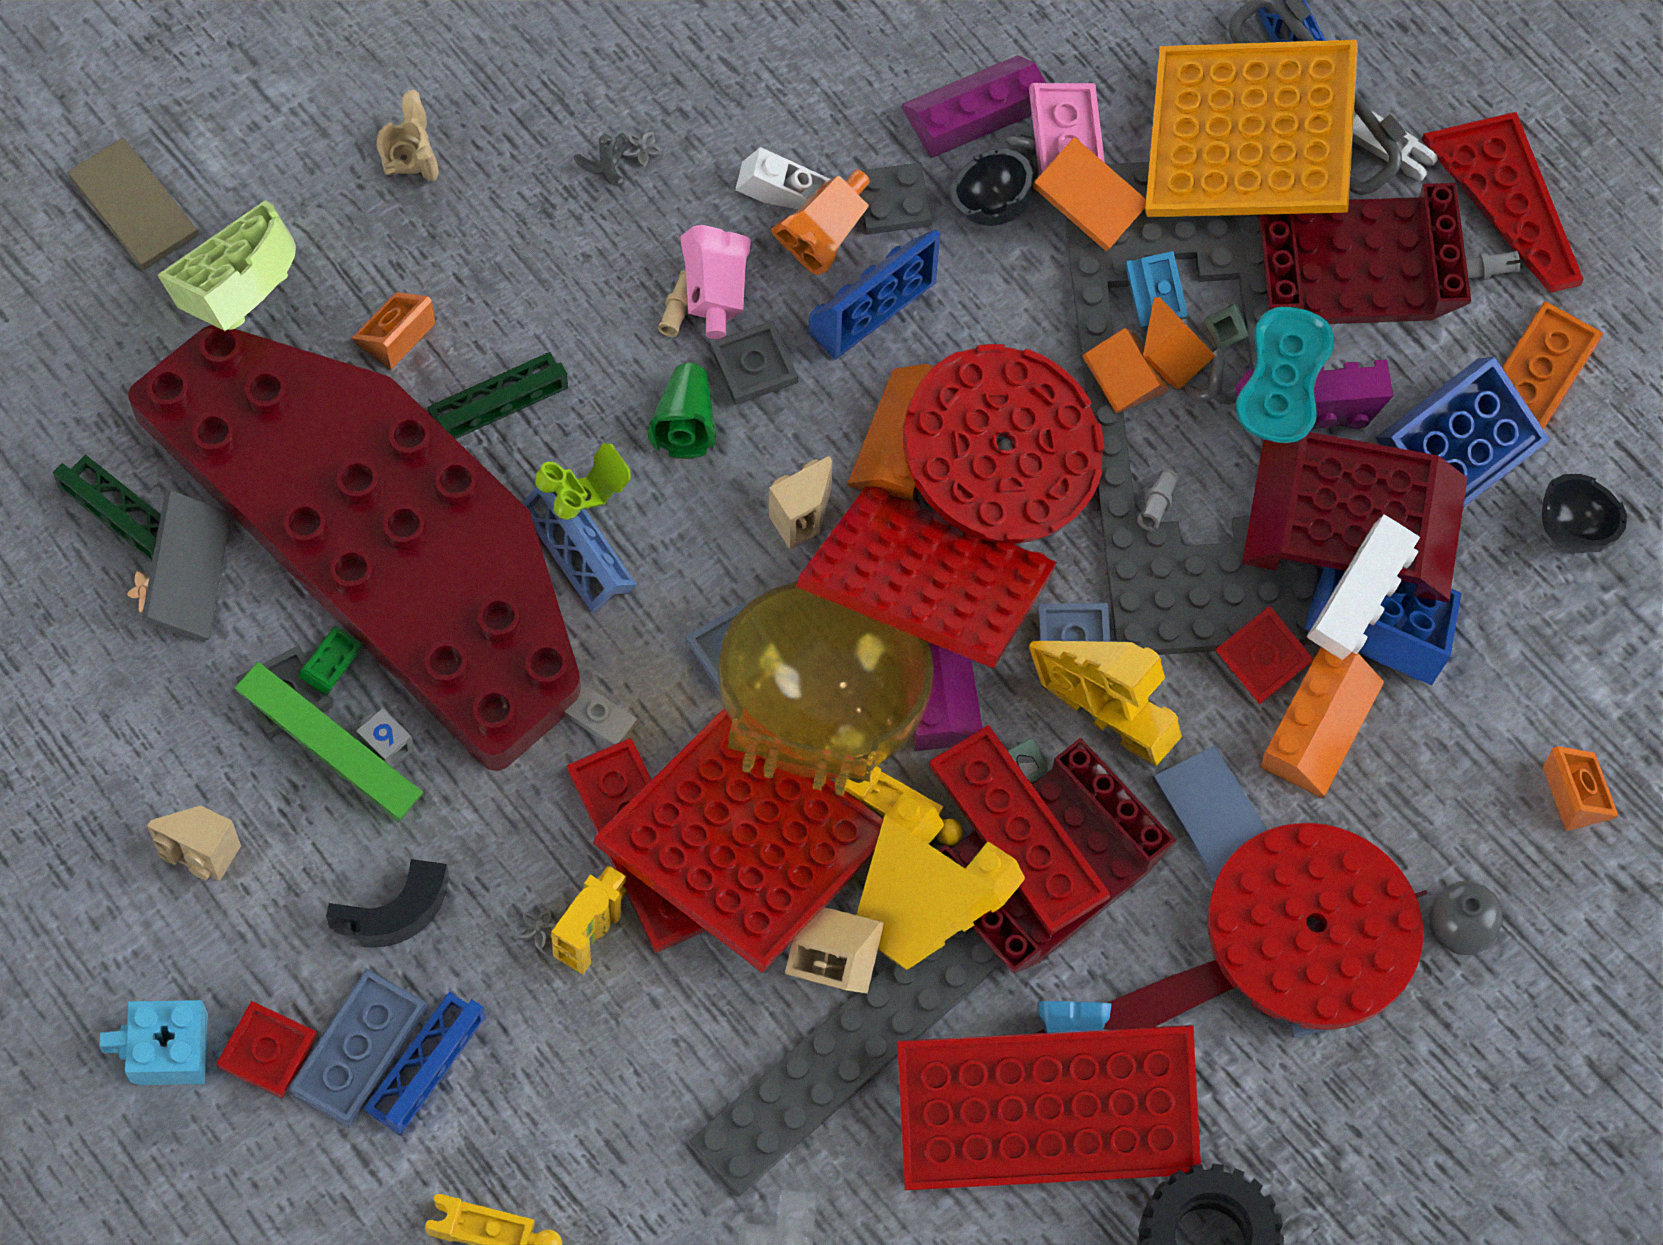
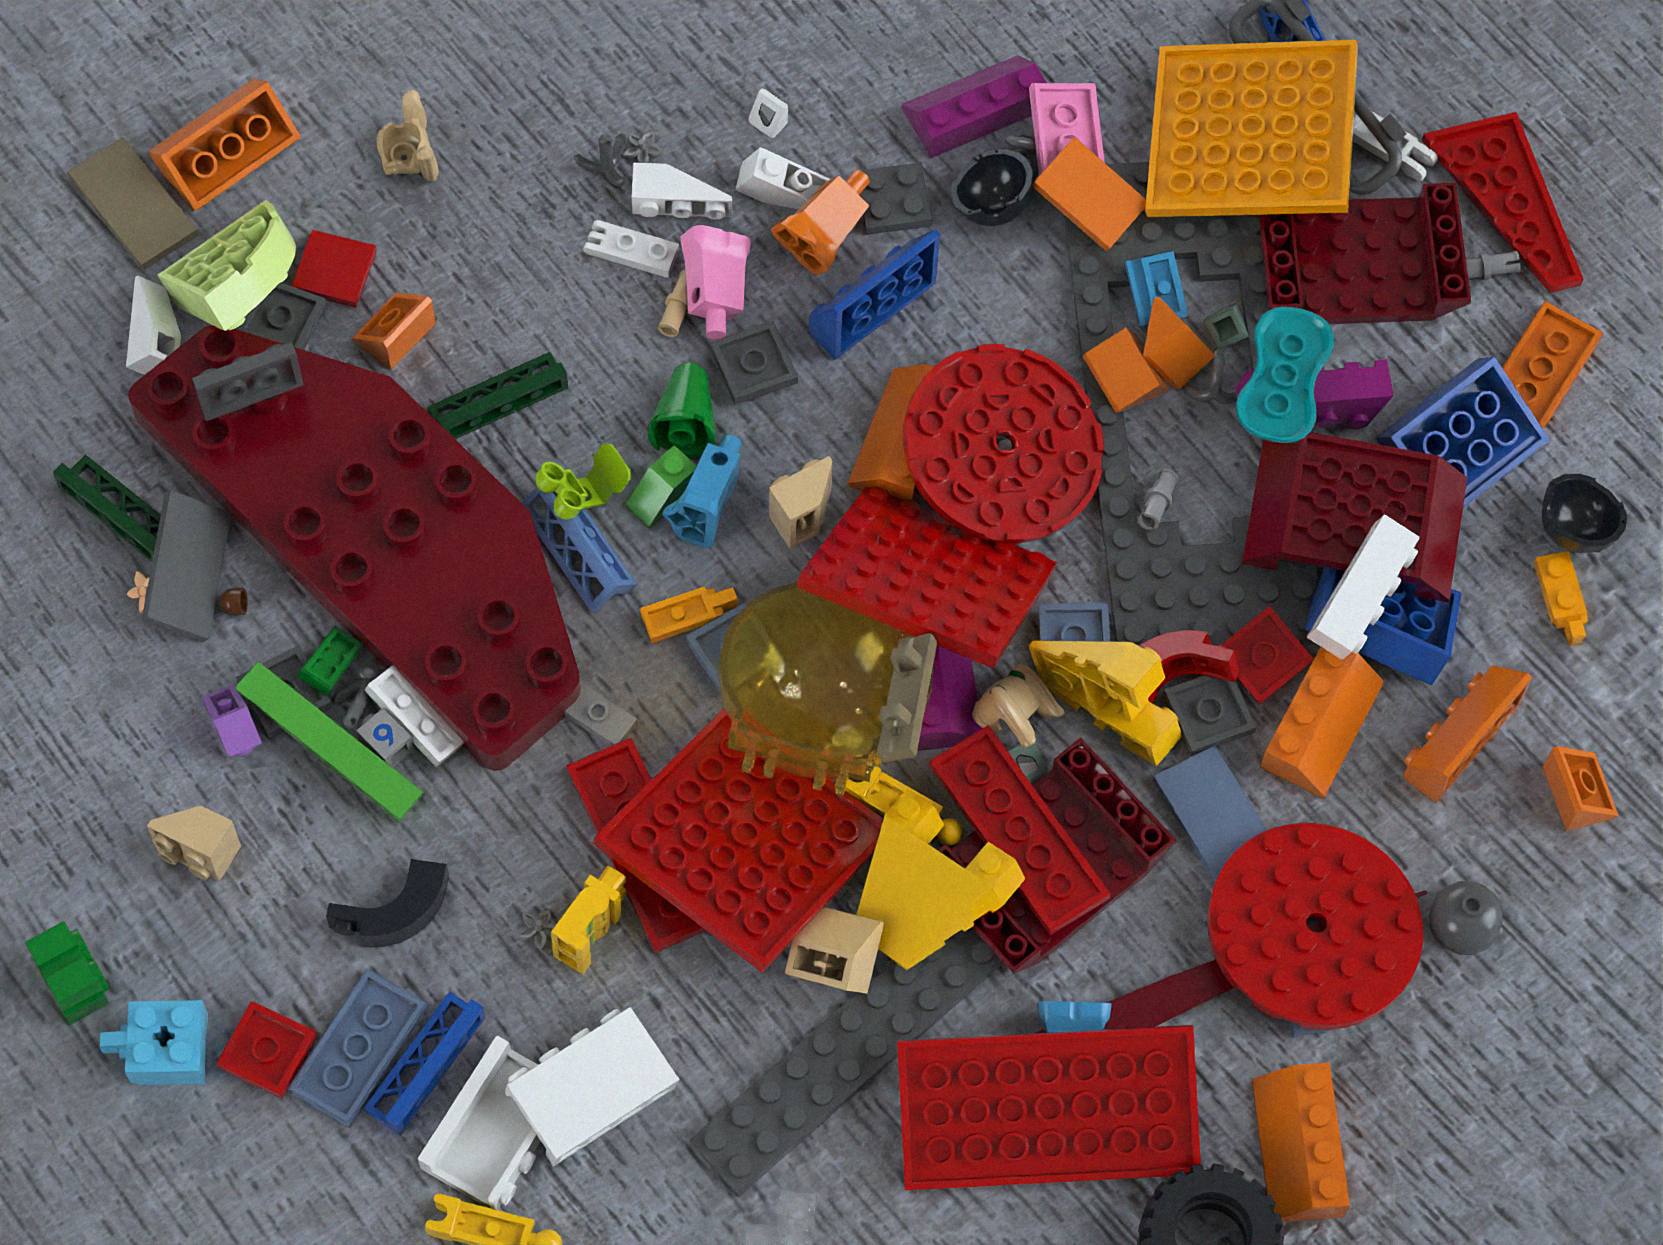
(69, 971): none -> green brick
(152, 327): none -> white slope
(225, 143): none -> orange slope
(232, 721): none -> medium lavender slope
(234, 601): none -> reddish brown hinge
(248, 381): none -> dark grey plate
(285, 316): none -> dark grey plate
(334, 267): none -> red tile
(359, 701): none -> dark grey piece
(415, 715): none -> white plate
(484, 1134): none -> white panel
(591, 1084): none -> white panel
(631, 248): none -> white hinge
(661, 486): none -> bright green slope
(668, 191): none -> white slope
(686, 612): none -> light orange hinge
(705, 498): none -> dark azure piece
(768, 114): none -> white slope
(906, 698): none -> dark tan hinge
(1015, 701): none -> tan hair
(1192, 653): none -> red arch
(1209, 712): none -> dark grey plate
(1301, 1142): none -> orange slope
(1466, 730): none -> orange slope
(1562, 594): none -> light orange hinge

